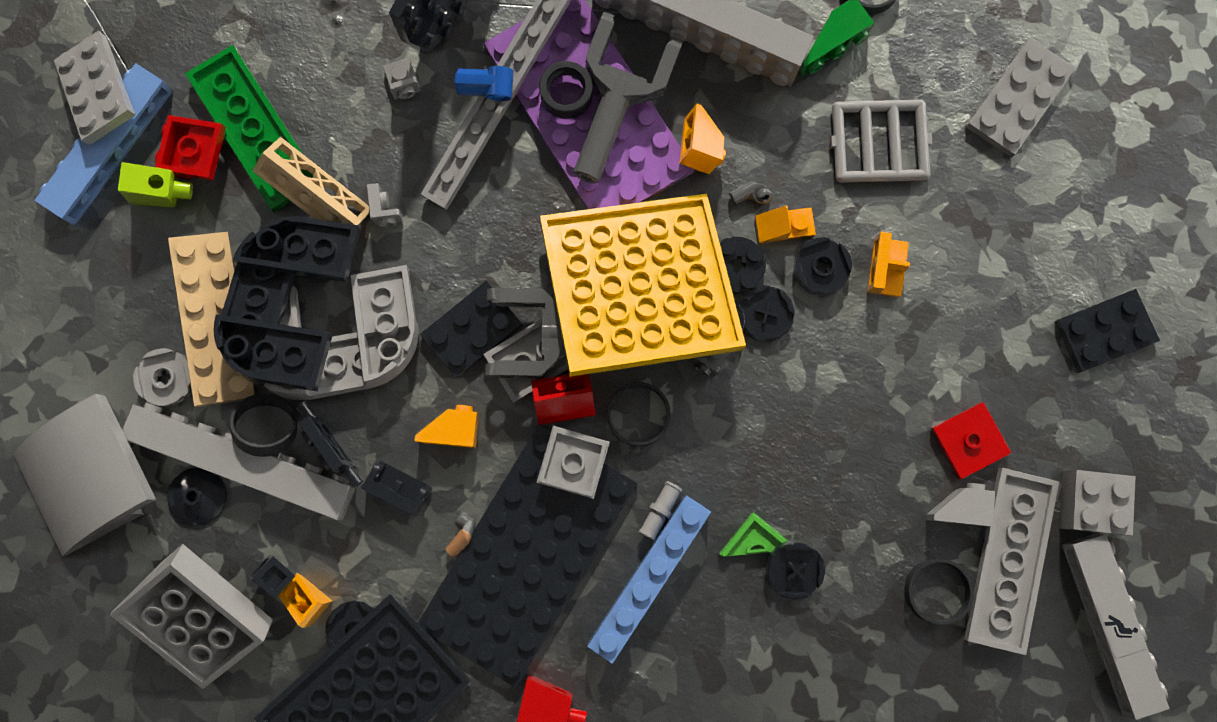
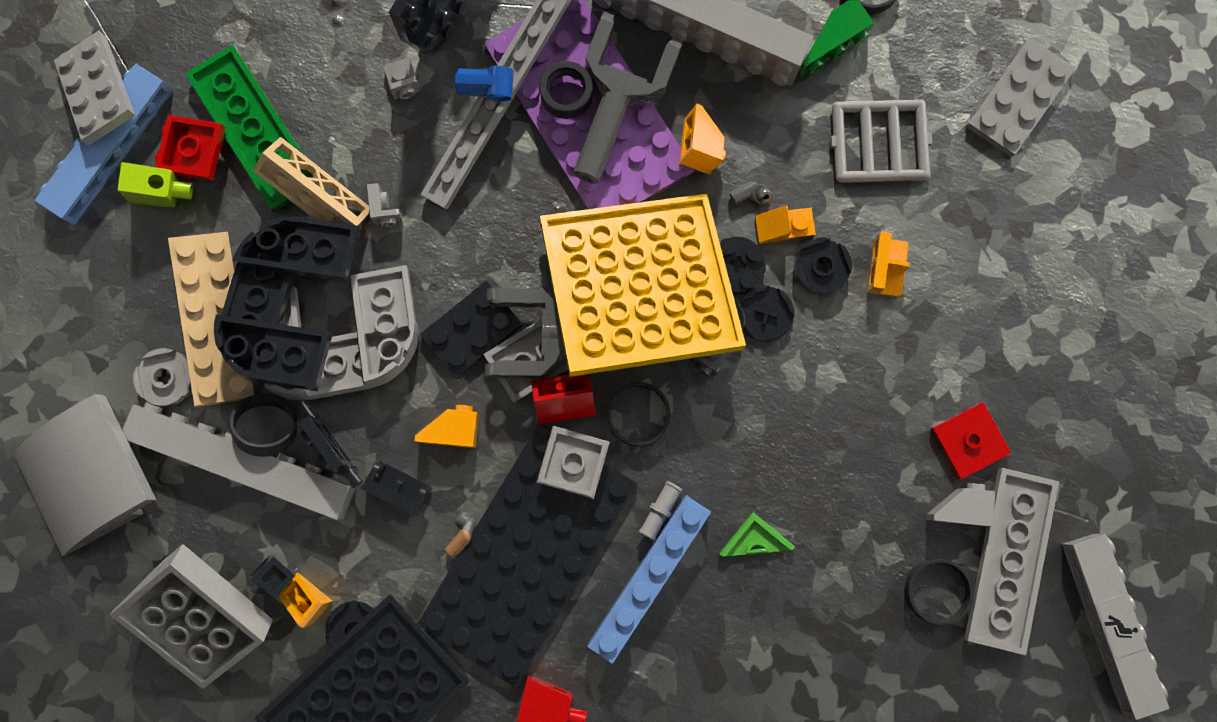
(209, 501): black dish -> none
(795, 569): black tile -> none
(1097, 502): light grey brick -> none
(1107, 330): black plate -> none

